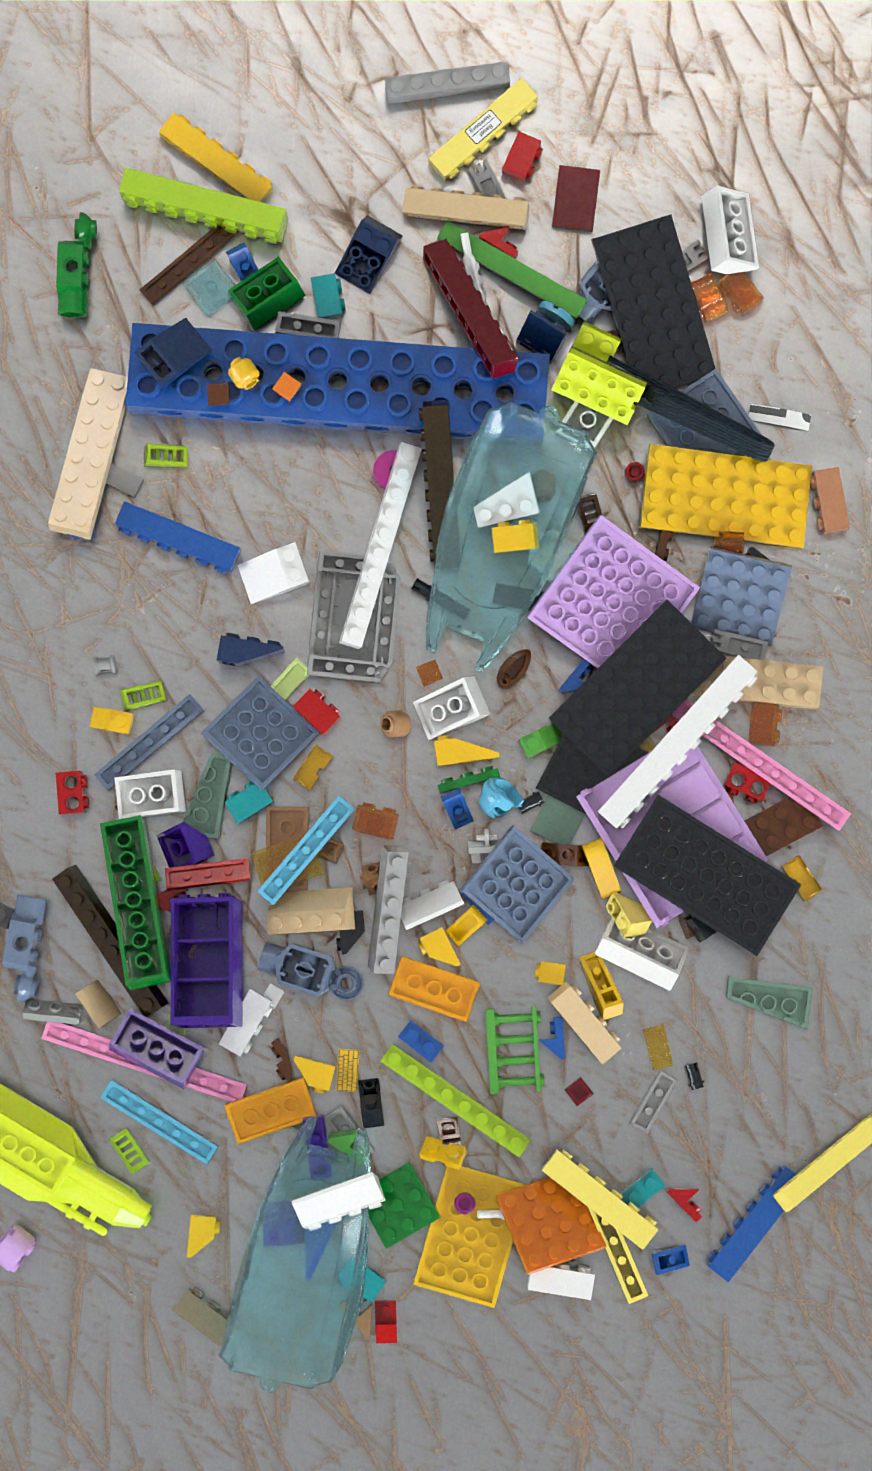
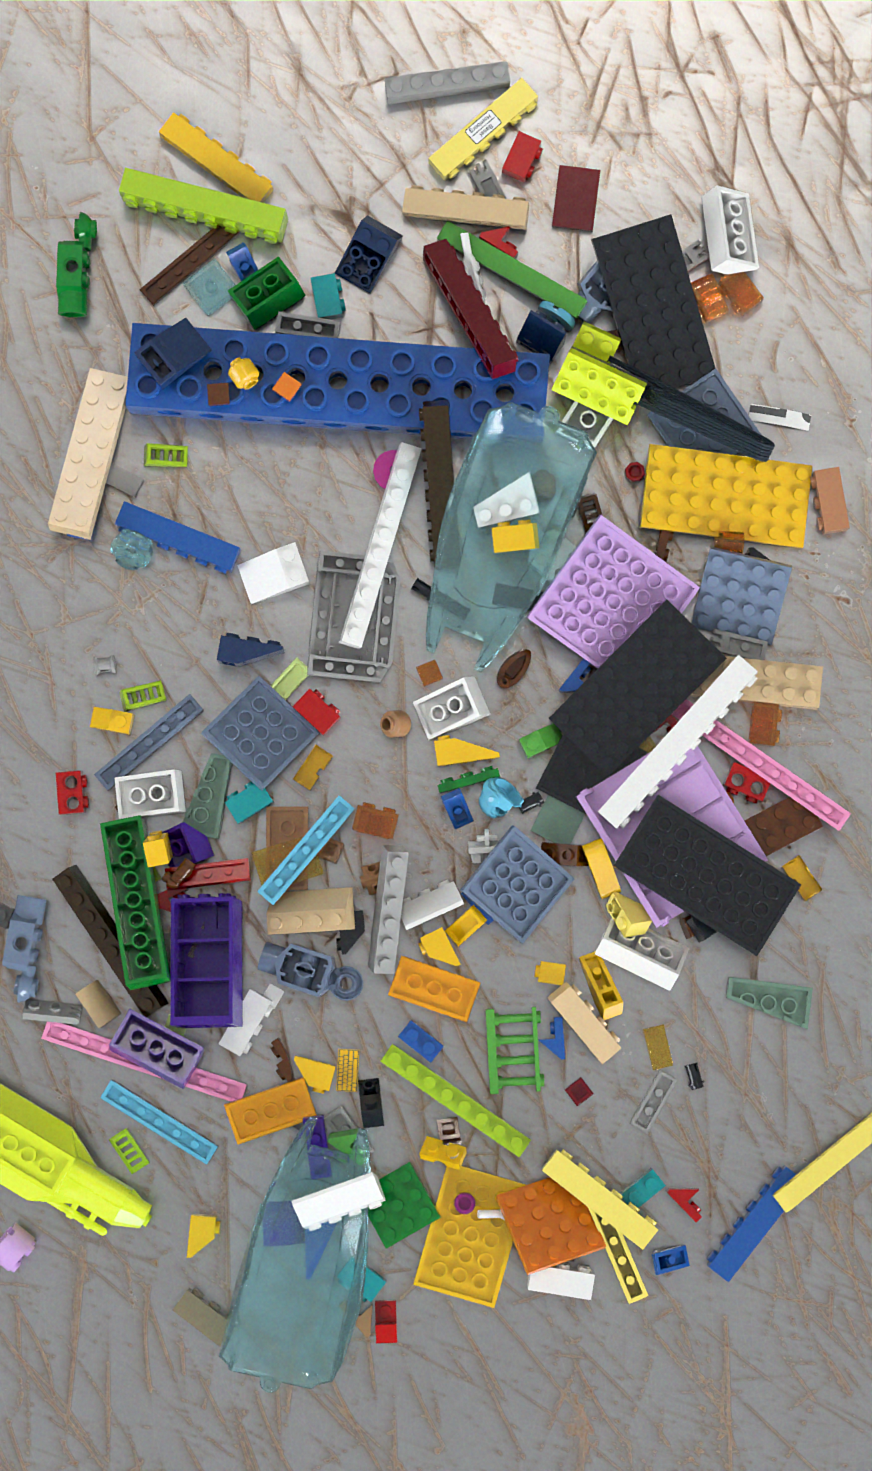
(136, 540): none -> clear light blue plate
(157, 848): none -> yellow brick
(182, 872): none -> reddish brown arm

